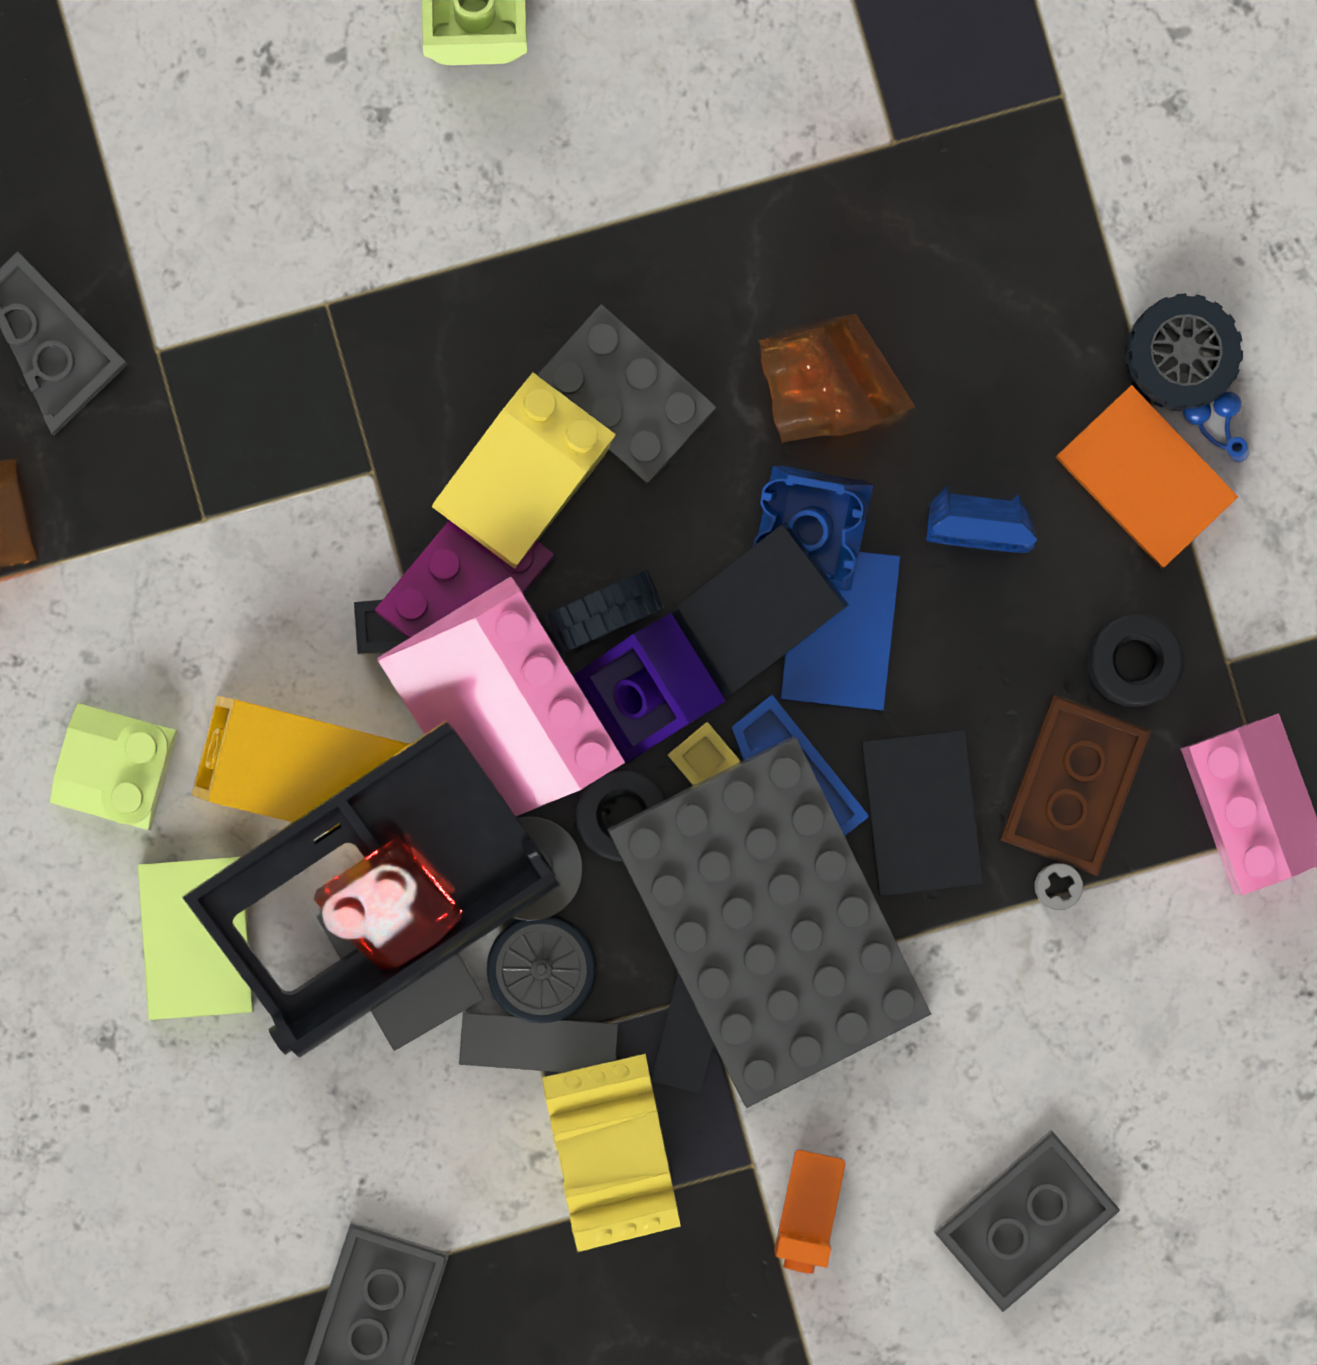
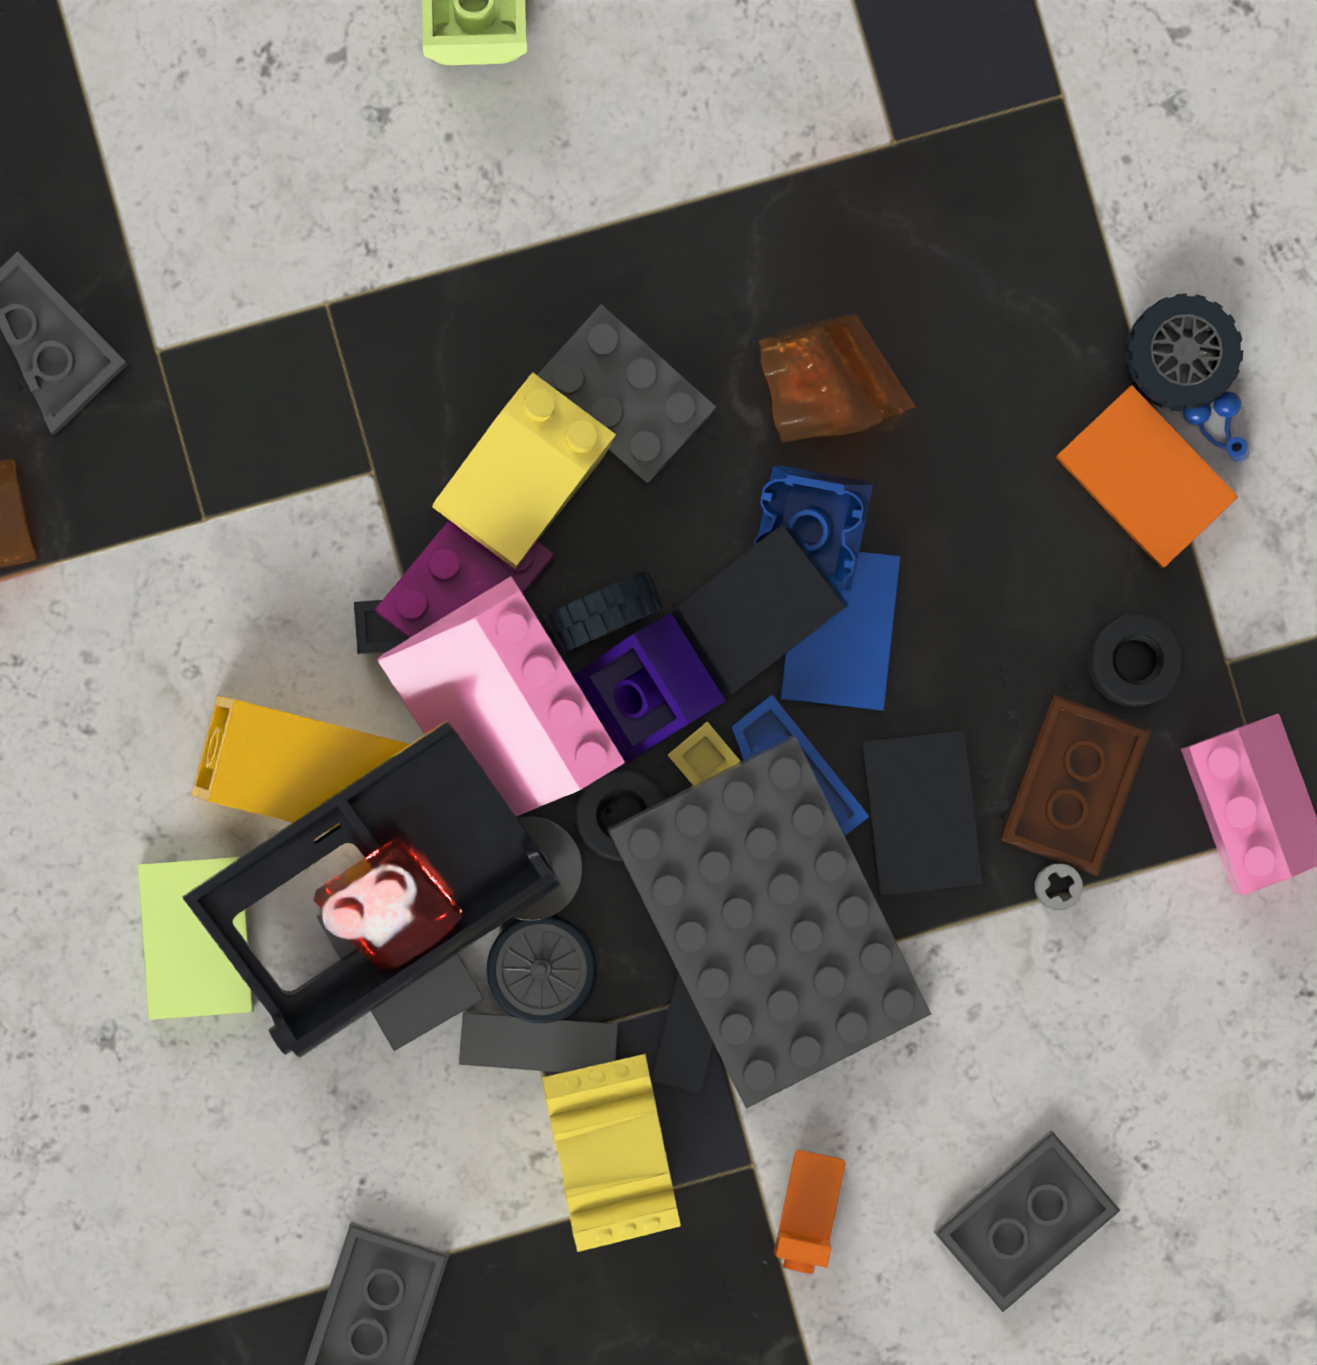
(112, 766): yellowish green slope -> none
(980, 523): blue slope -> none

